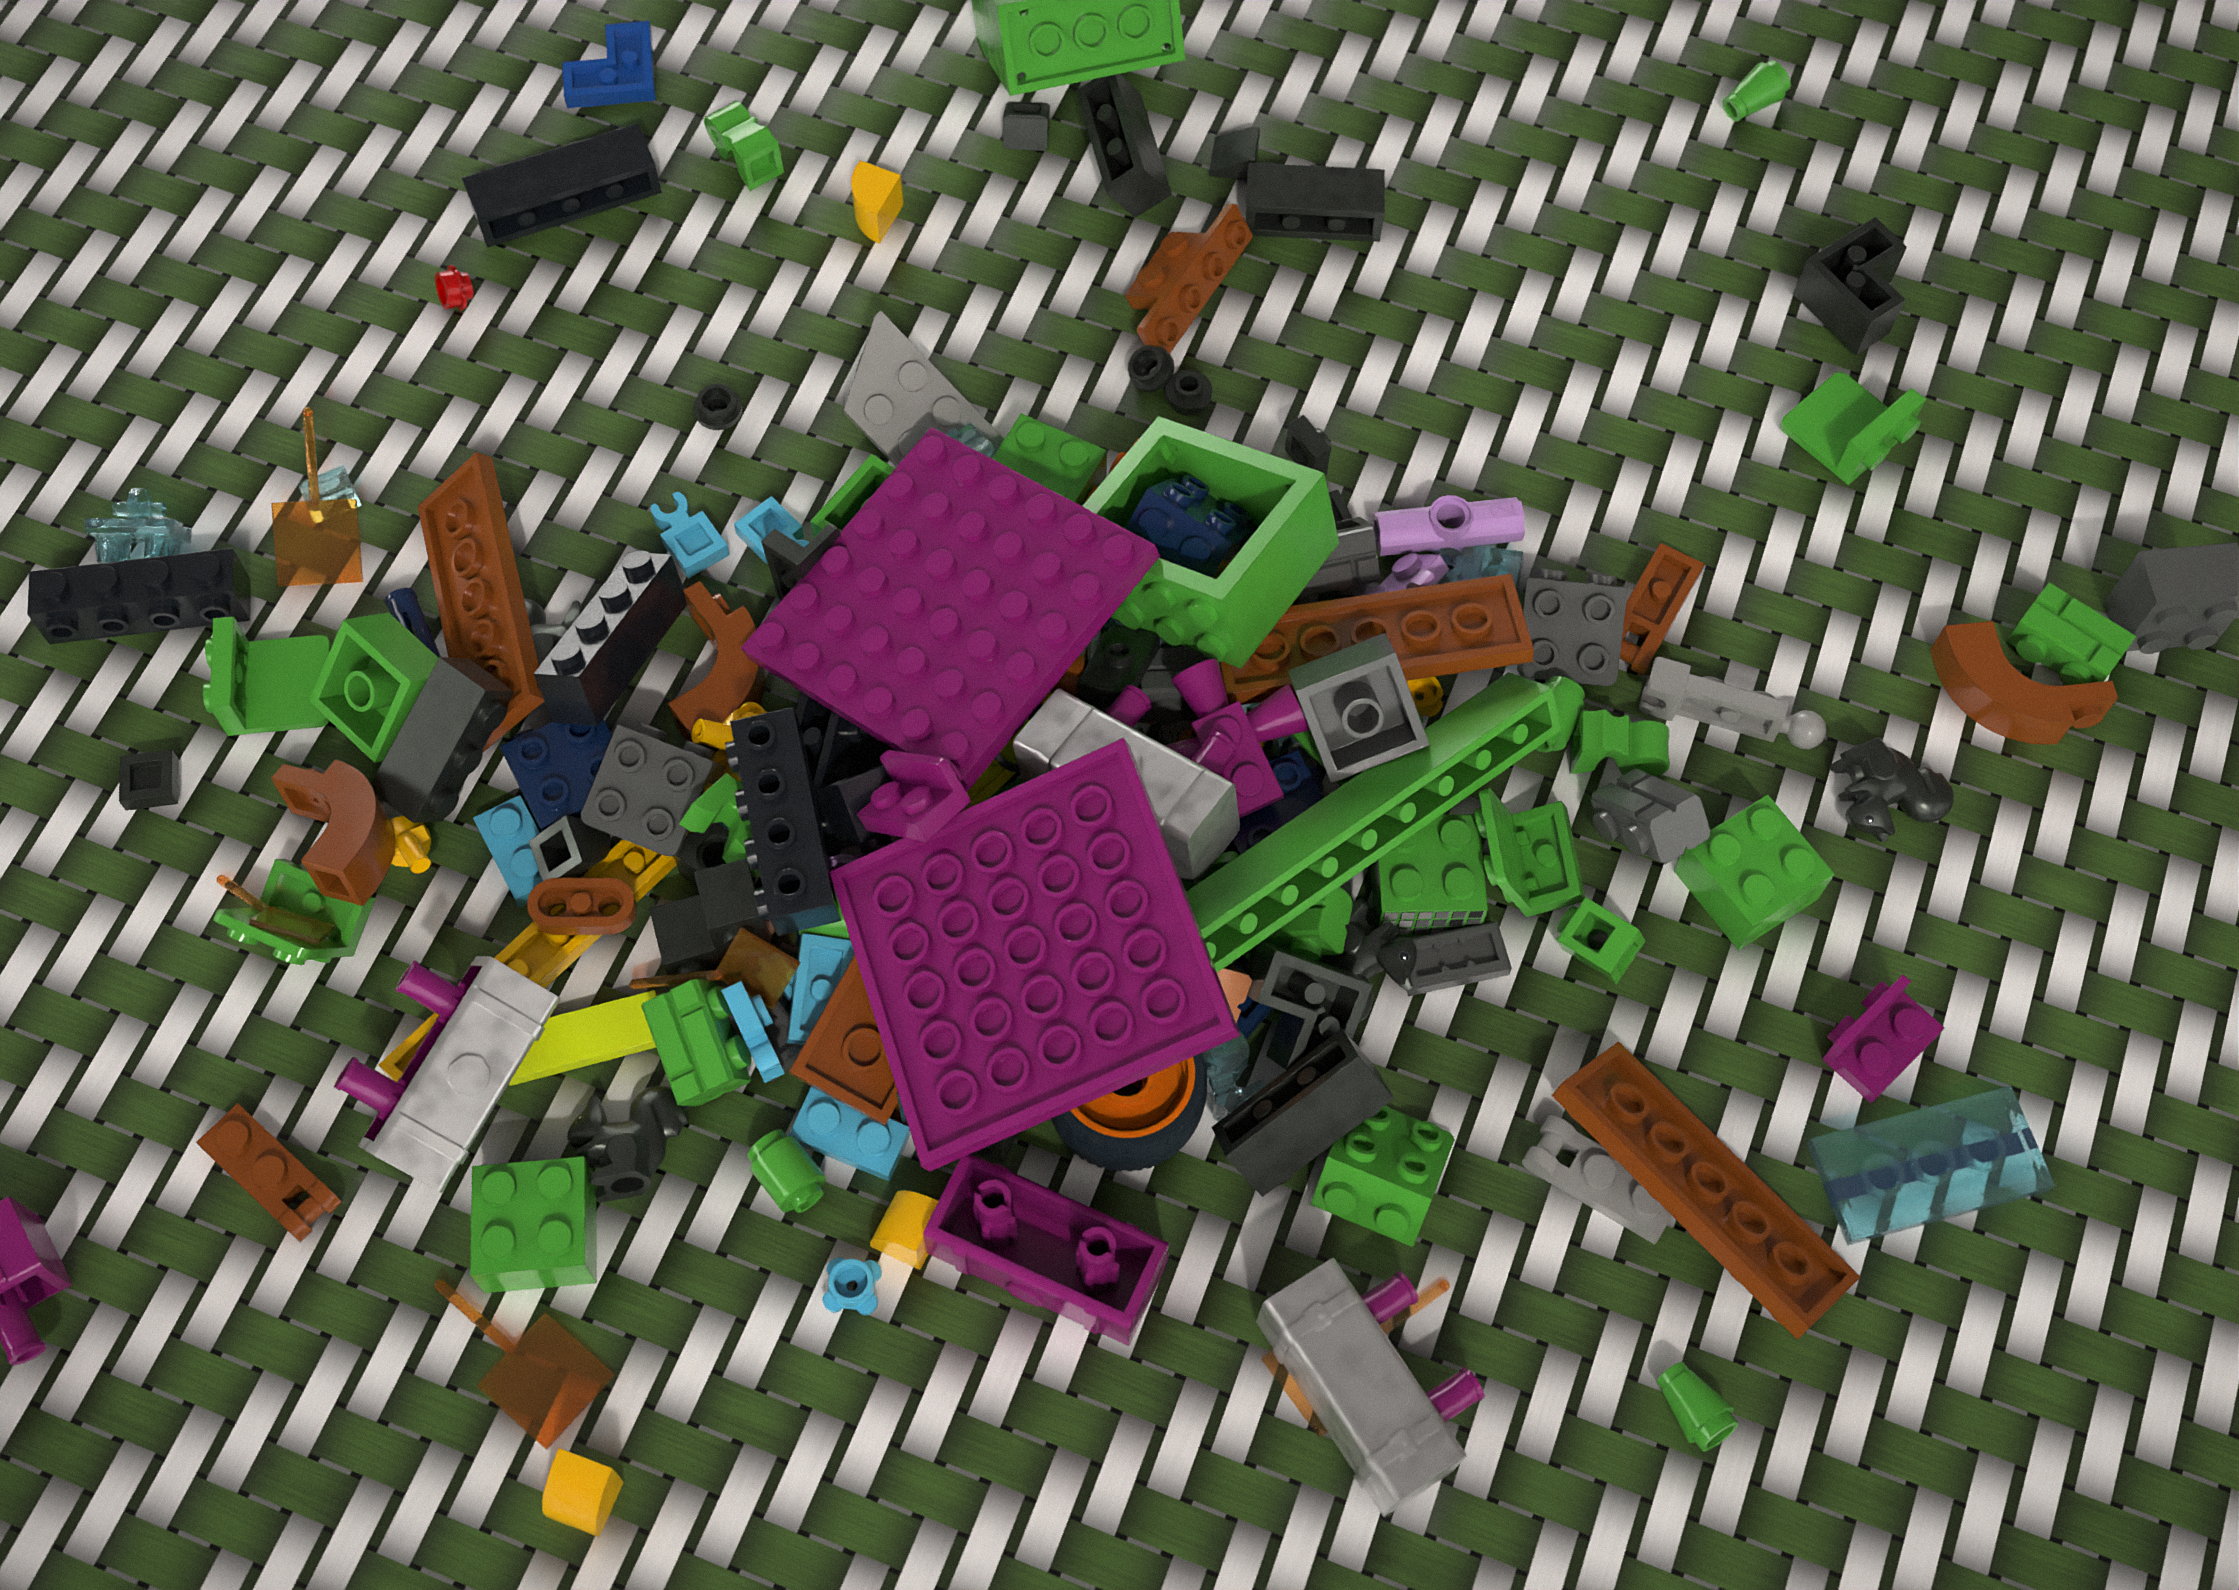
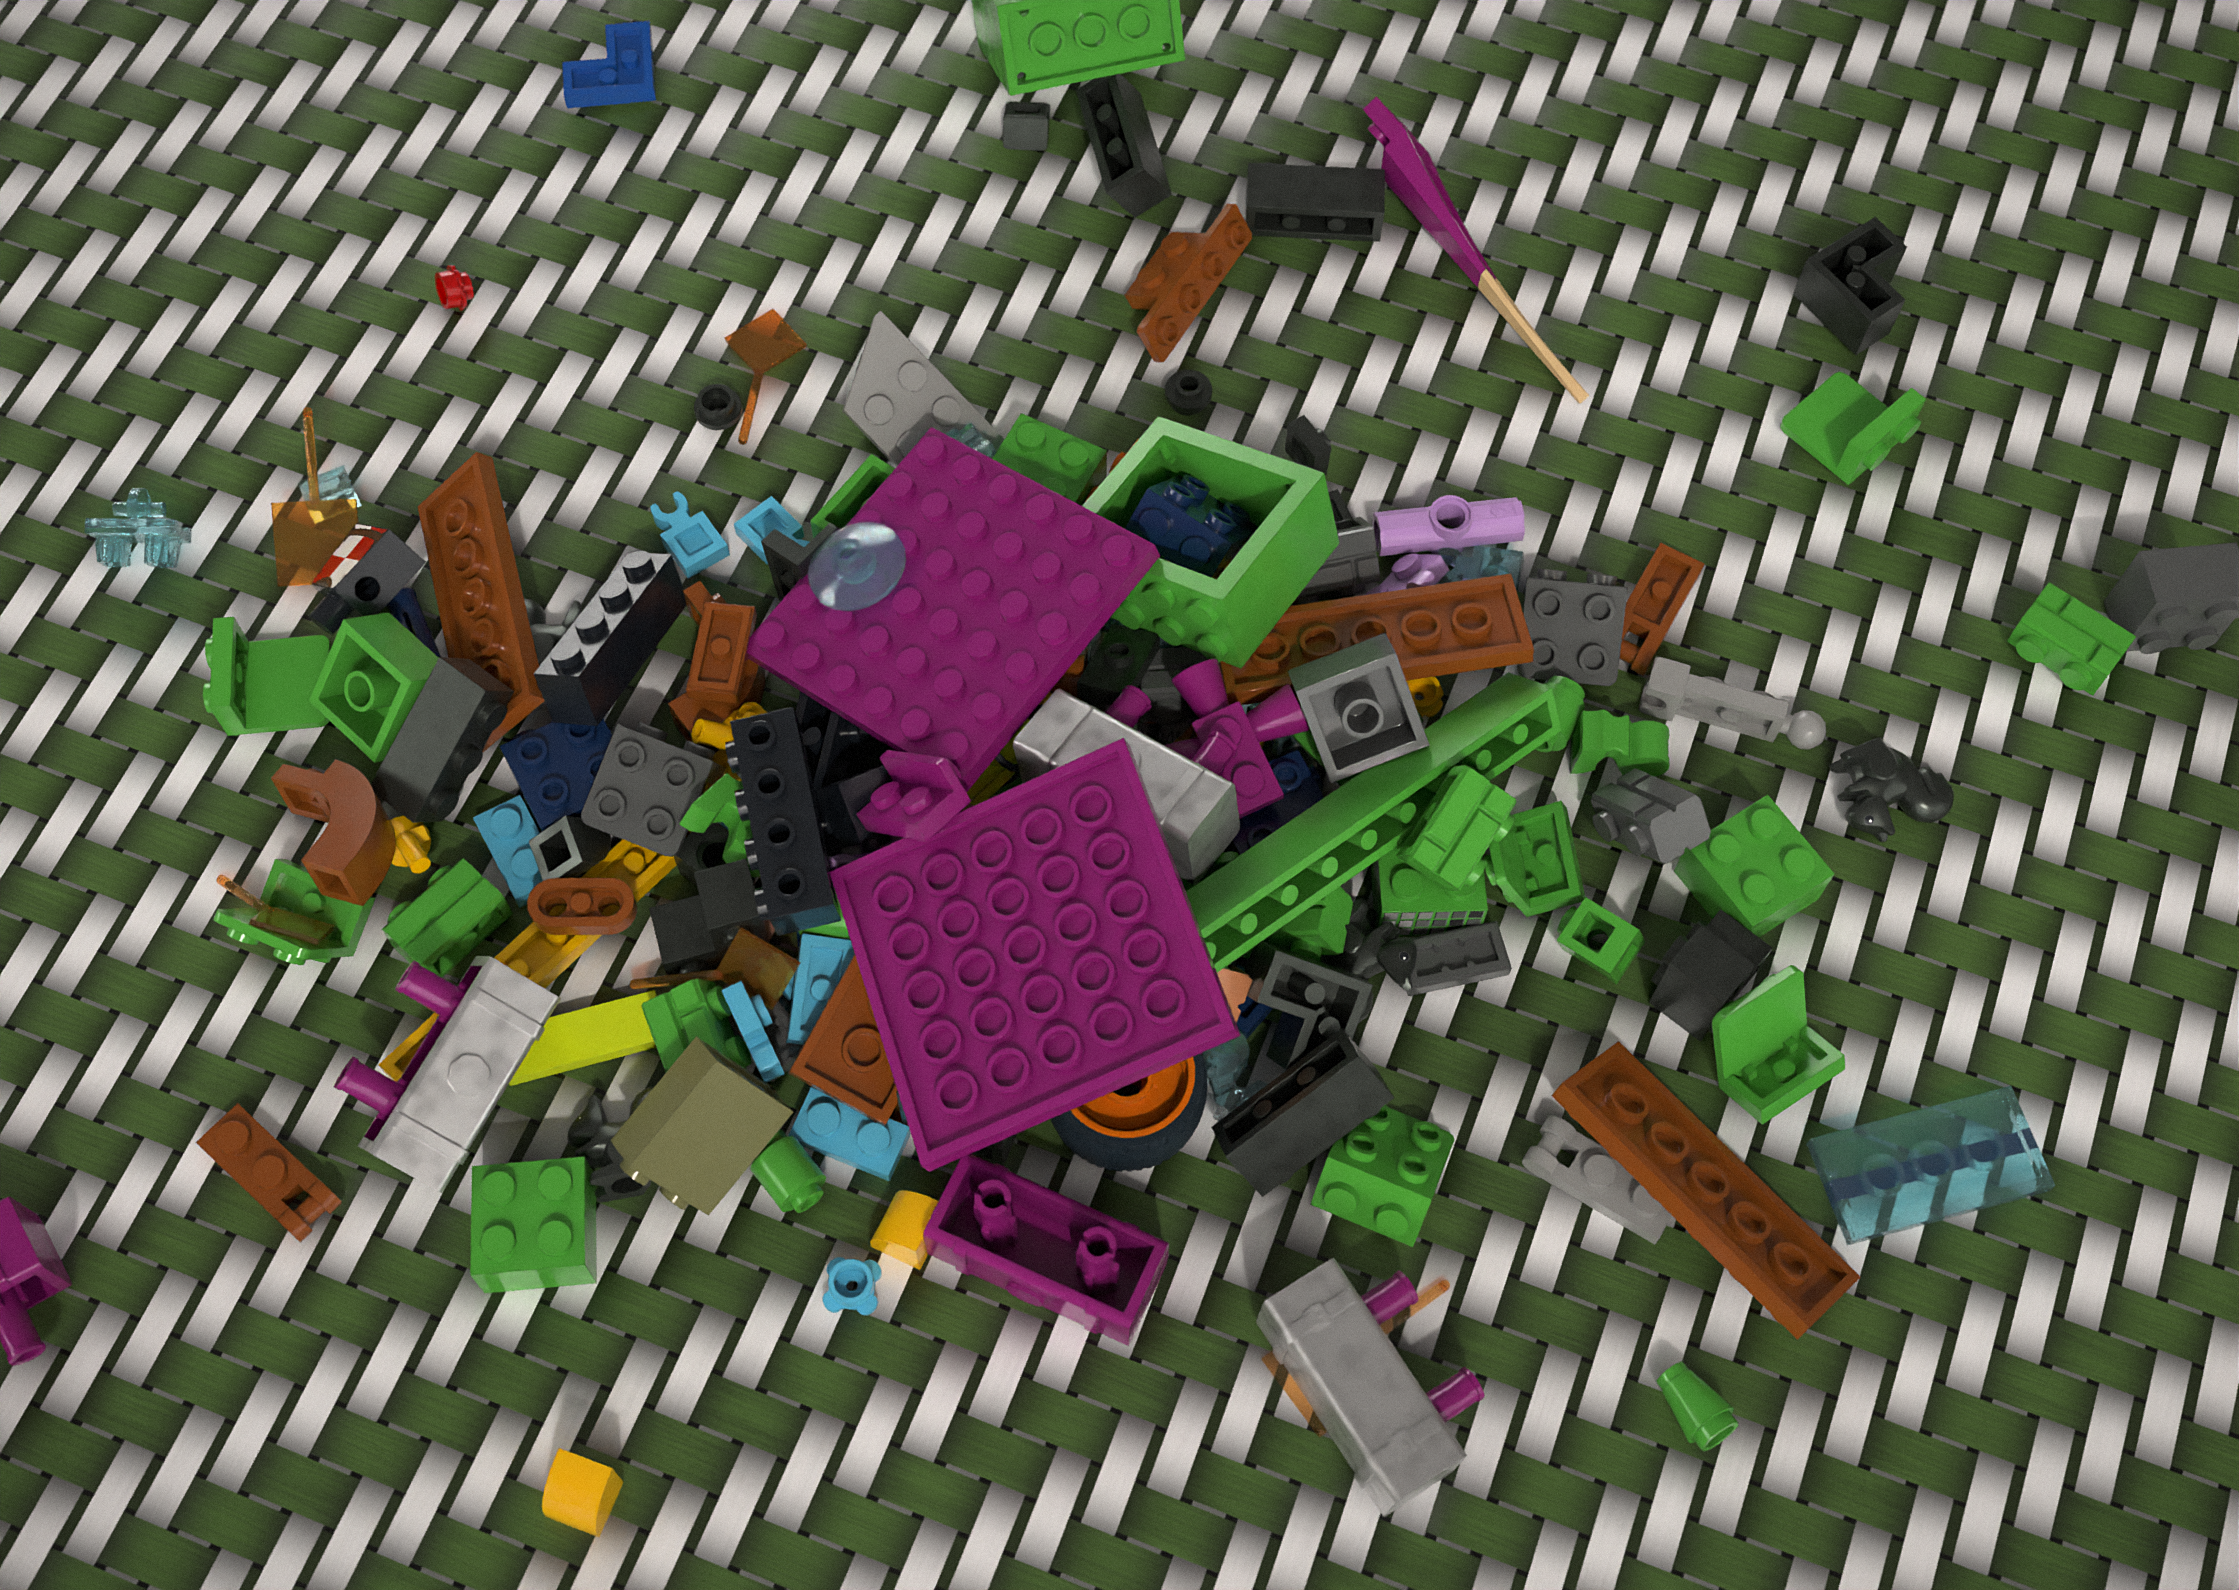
(138, 595): black brick -> none
(148, 780): pearl dark grey plate -> none
(362, 575): none -> black torso
(447, 918): none -> bright green brick
(542, 1377): clear orange piece -> none
(562, 183): black brick -> none
(700, 1128): none -> olive brick
(721, 652): none -> dark orange plate
(751, 144): bright green leg -> none
(762, 346): none -> clear orange piece
(857, 566): none -> clear light blue dish
(875, 199): yellow brick -> none
(1143, 361): pearl dark grey plate -> none
(1234, 152): pearl dark grey slope -> none
(1419, 186): none -> magenta plate
(1458, 829): none -> bright green brick
(1706, 972): none -> pearl dark grey brick
(1758, 90): bright green cone -> none
(1768, 1050): none -> bright green bracket
(1882, 1040): magenta bracket -> none
(2004, 699): dark orange arch -> none

